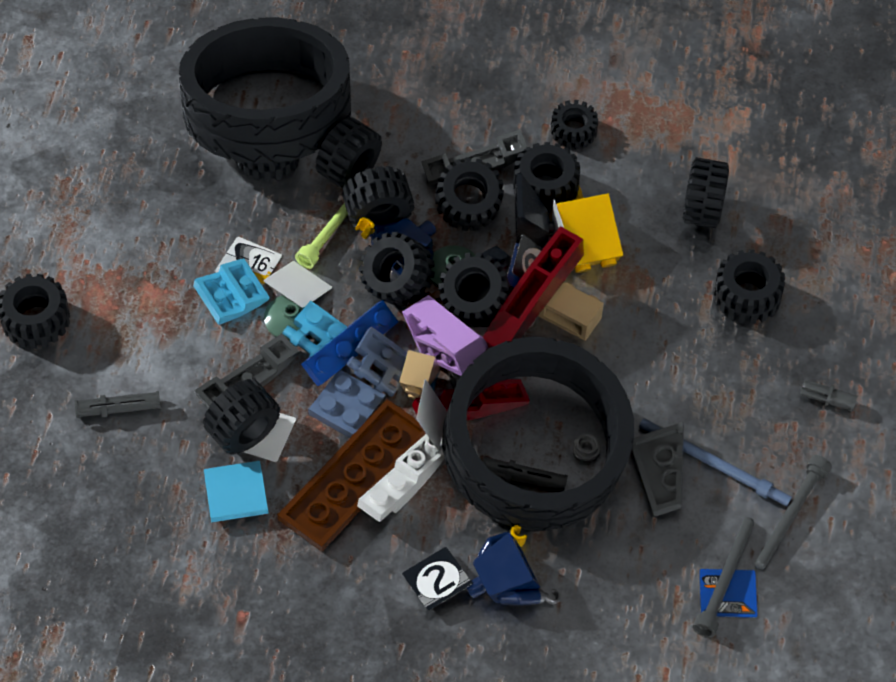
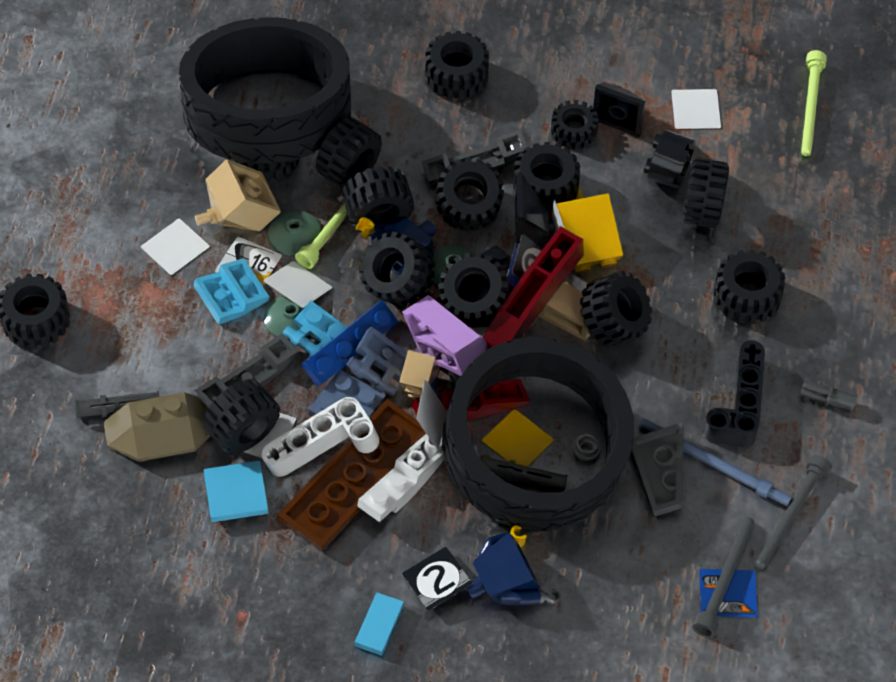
(157, 427): none -> dark tan wedge
(175, 246): none -> white sticker
(238, 198): none -> tan piece
(289, 240): none -> sand green dish
(317, 442): none -> white beam
(379, 624): none -> medium azure tile
(457, 49): none -> black tyre
(517, 439): none -> yellow sticker
(616, 308): none -> black tyre
(619, 108): none -> black slope
(670, 158): none -> black brick
(696, 109): none -> white sticker
(745, 393): none -> black beam
(815, 63): none -> yellowish green piece

